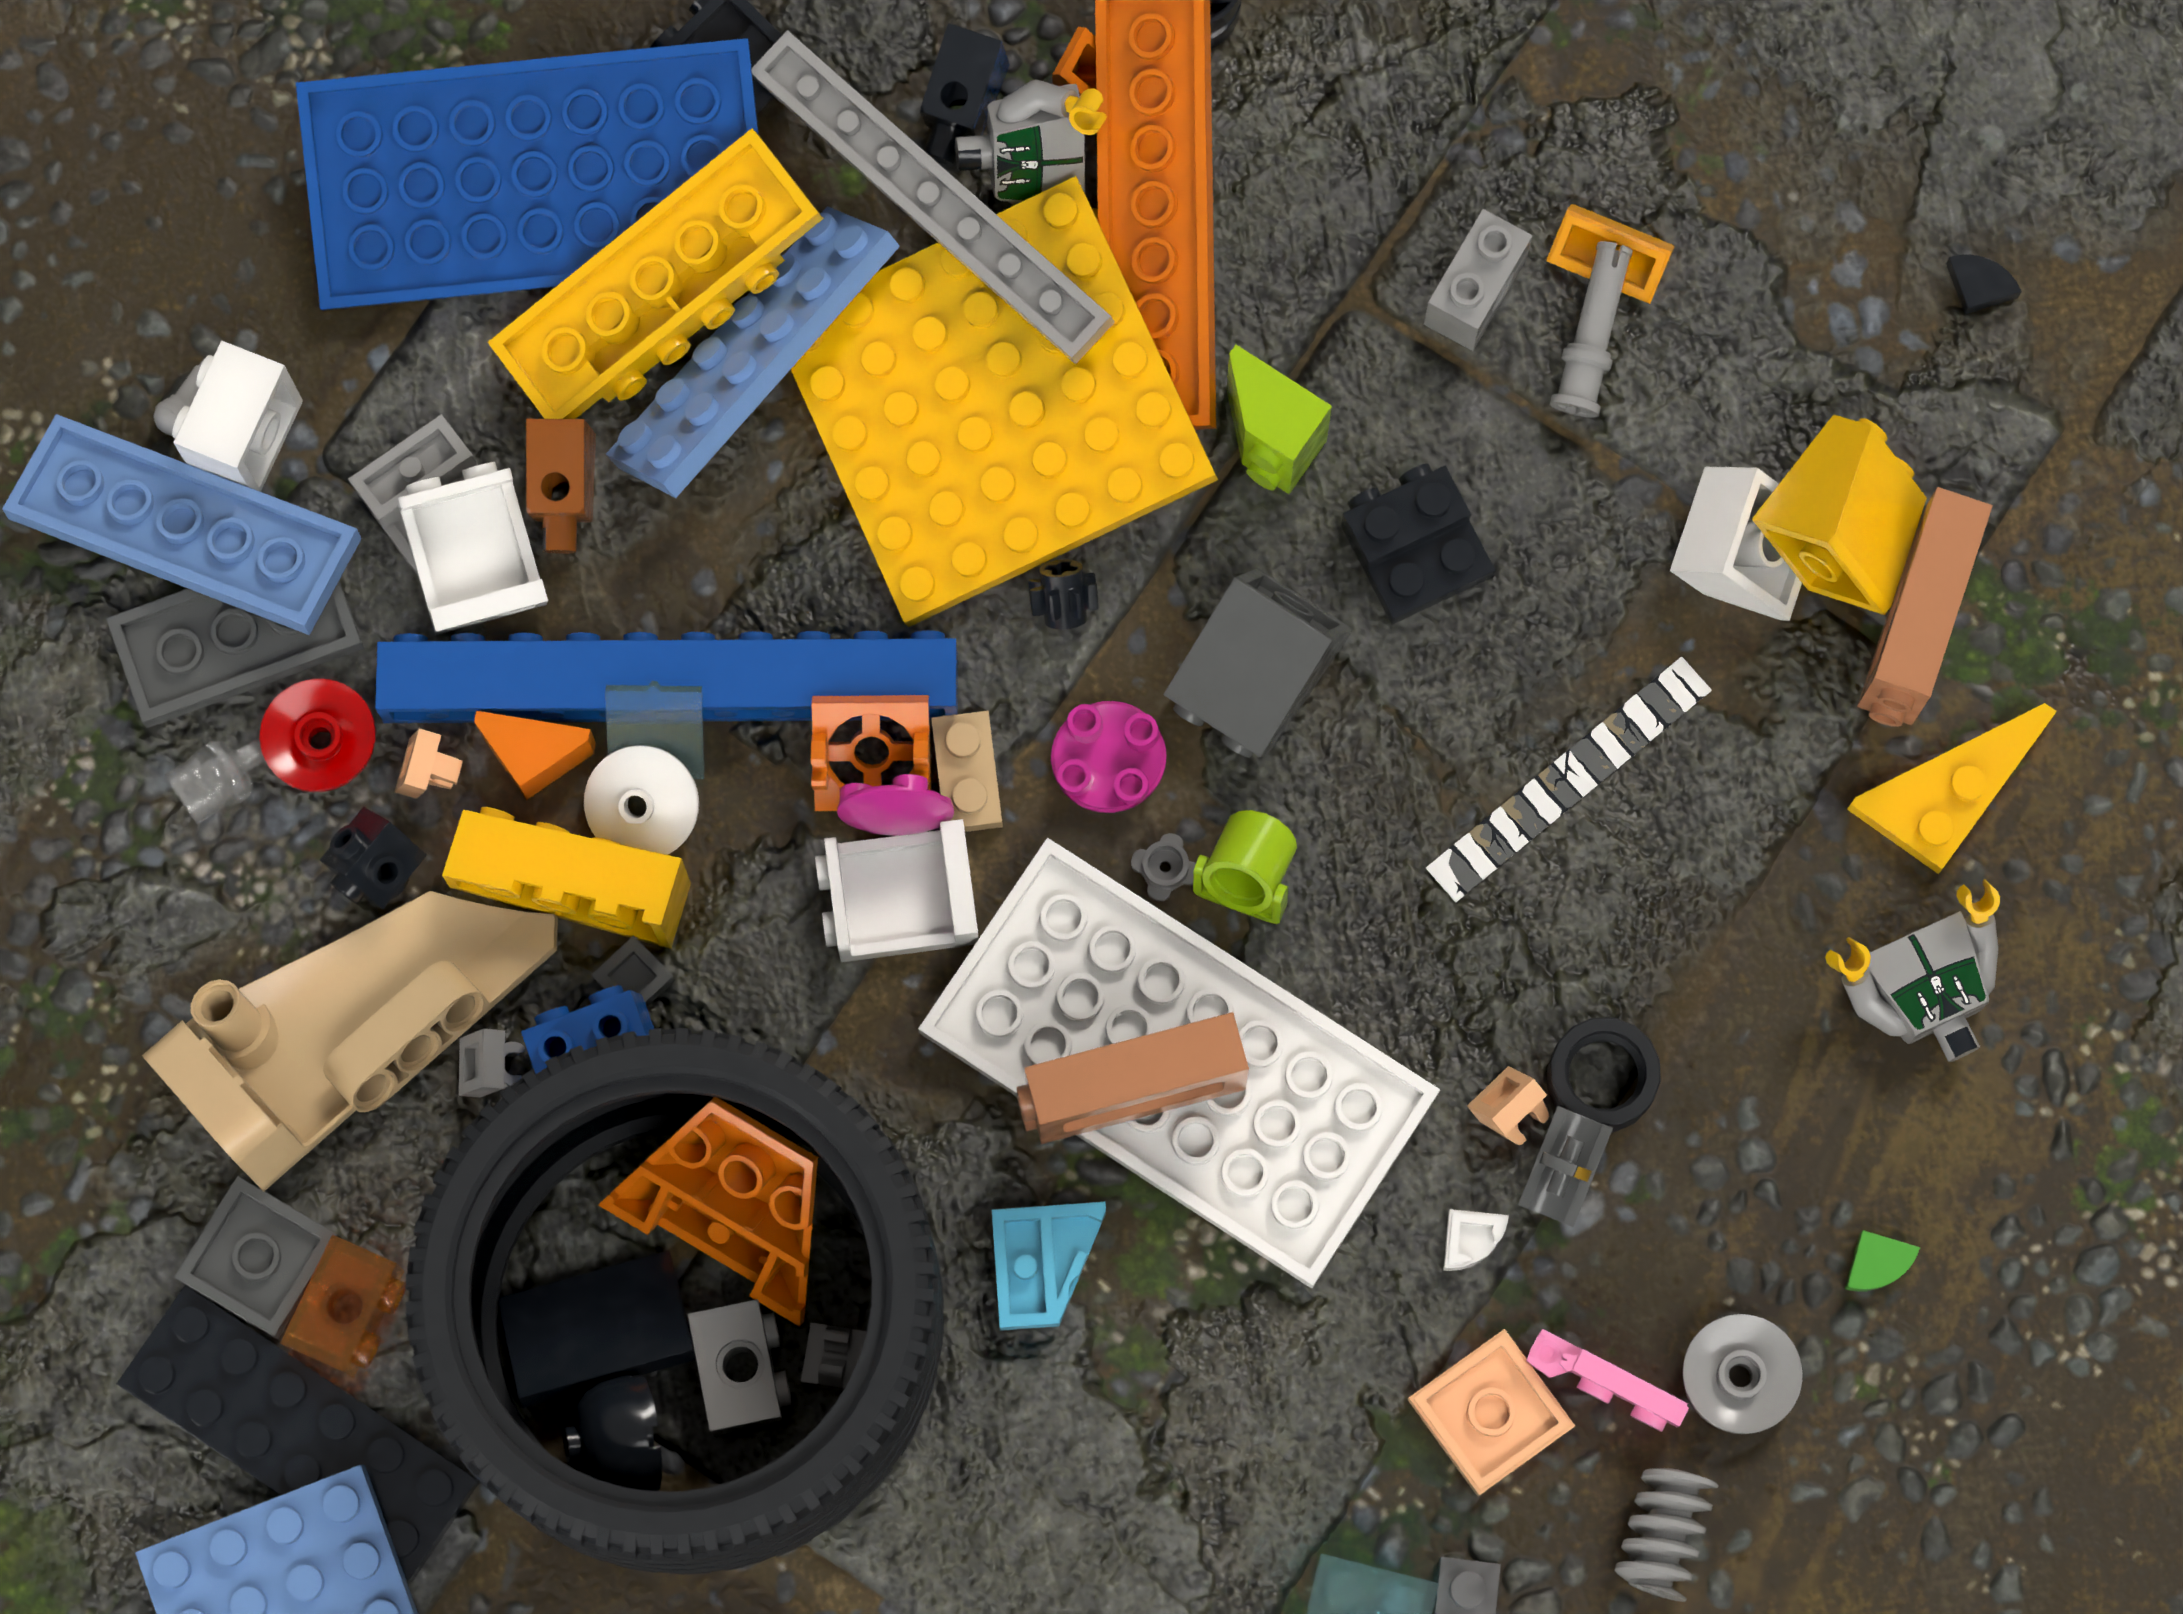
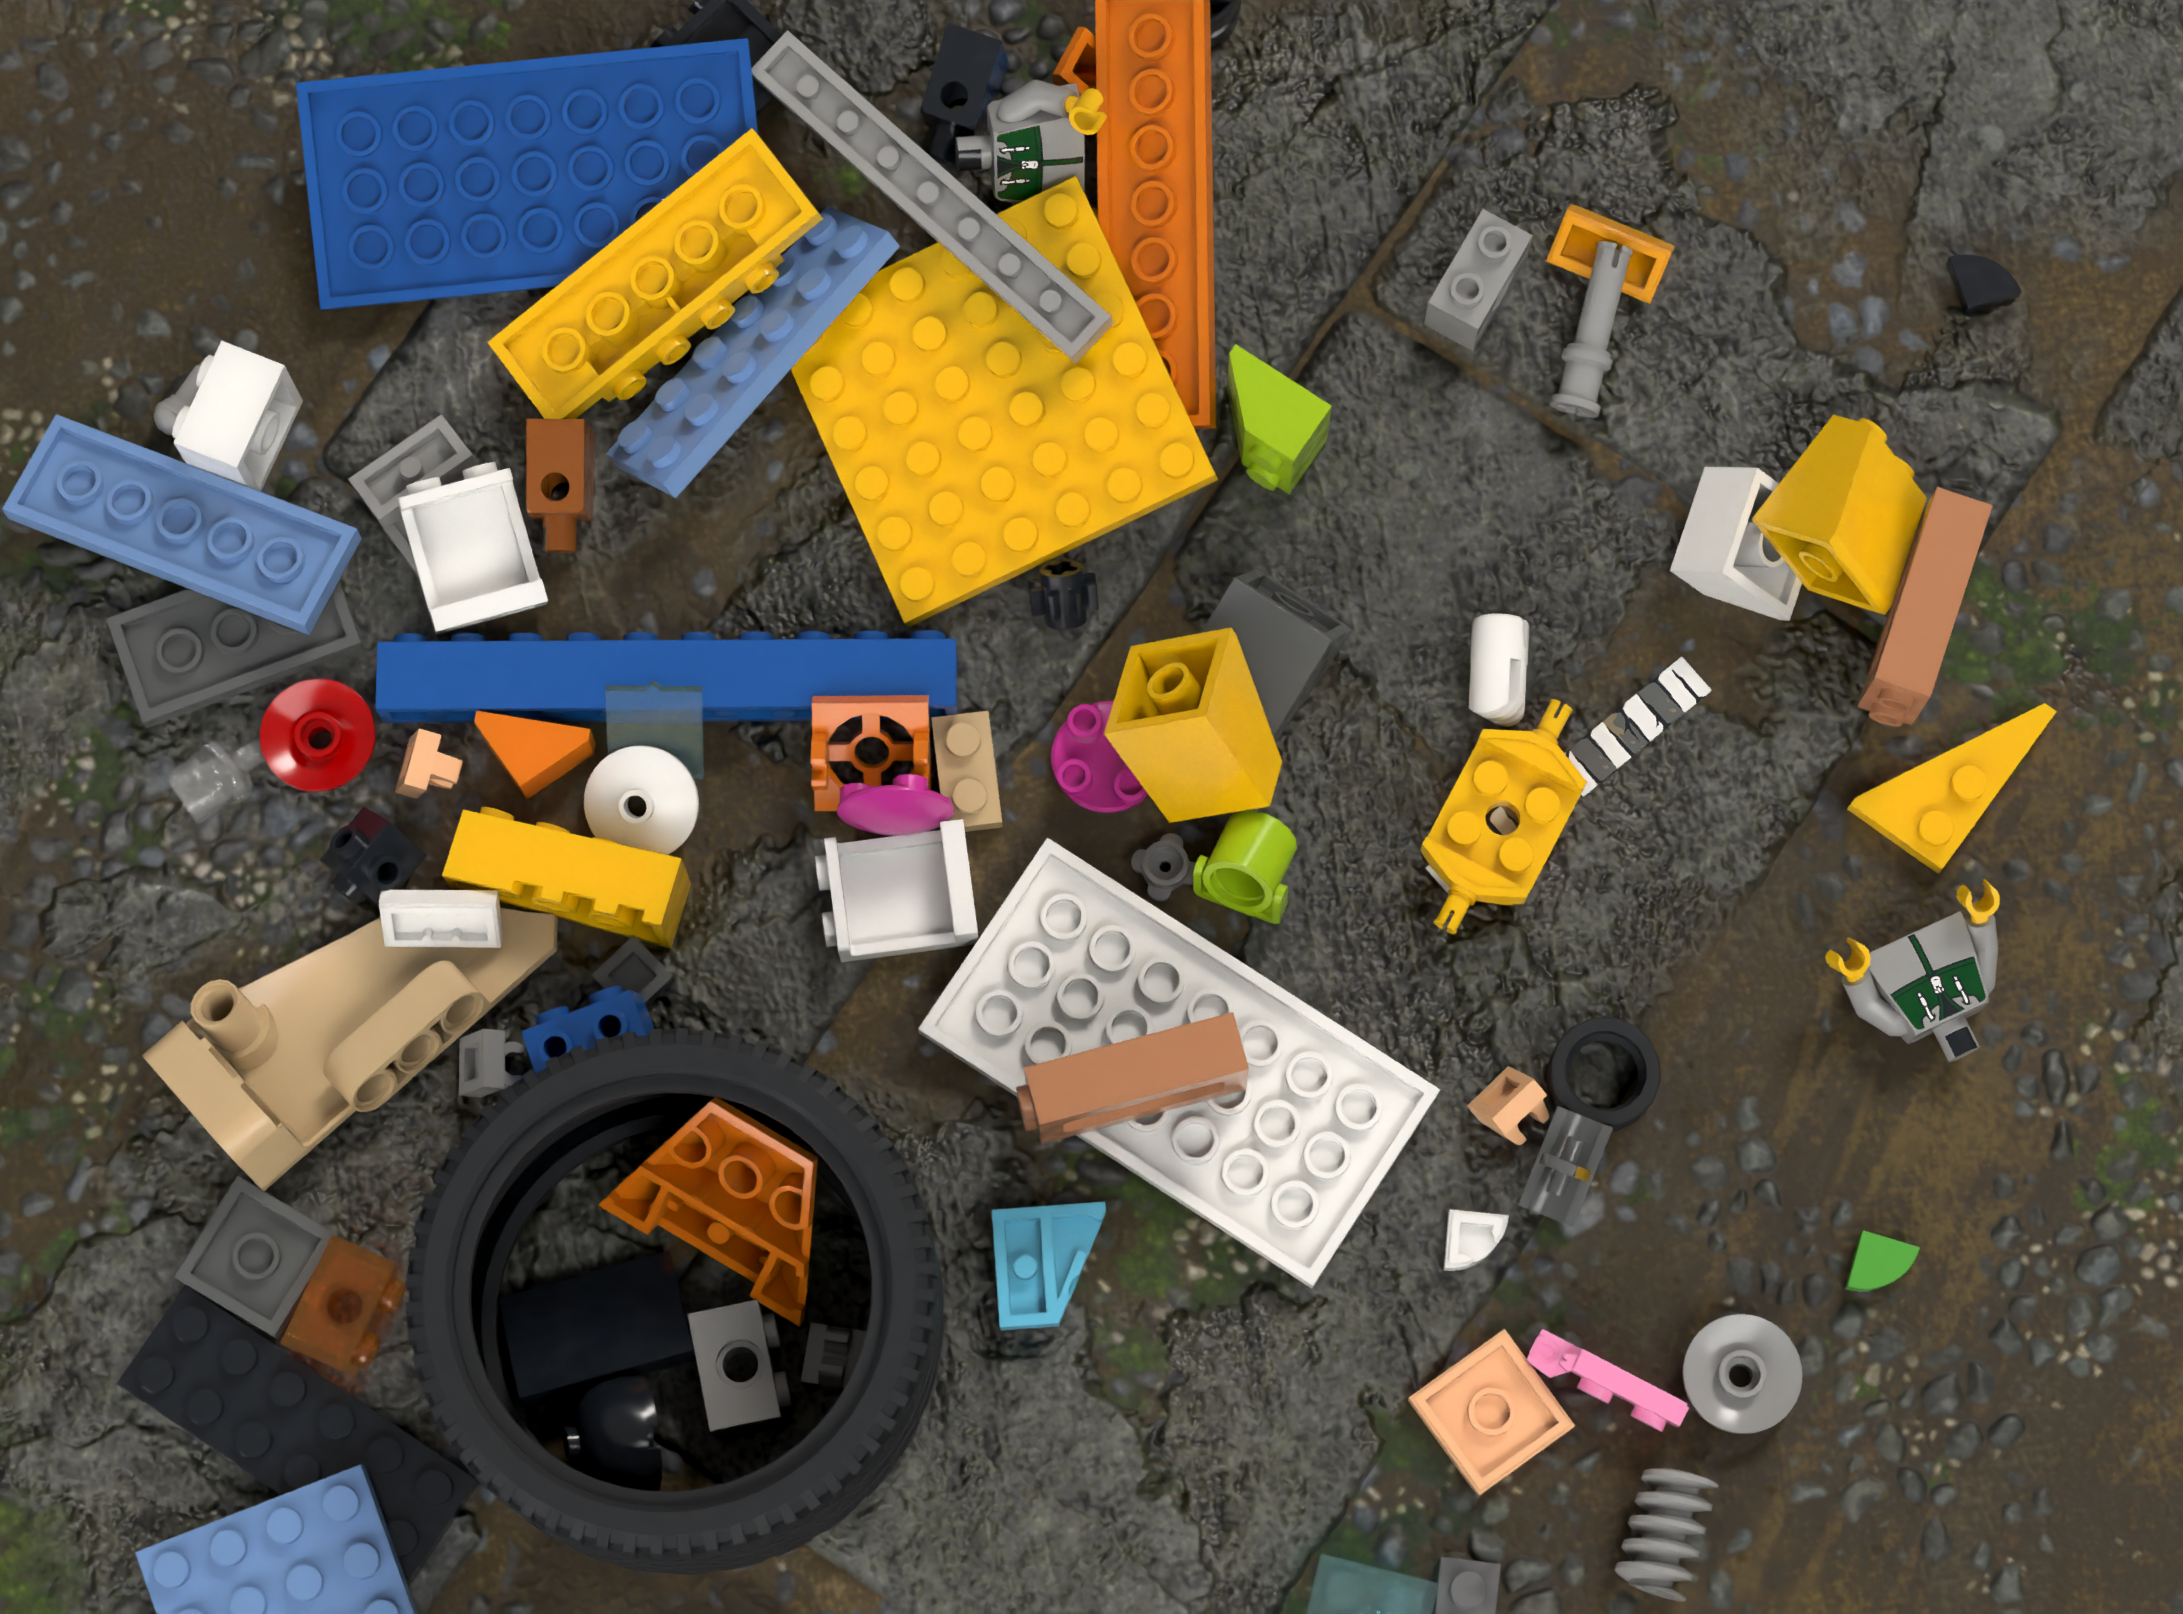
(441, 918): none -> white plate
(1194, 727): none -> yellow slope
(1416, 542): black plate -> none
(1499, 667): none -> white arm
(1514, 772): none -> yellow plate

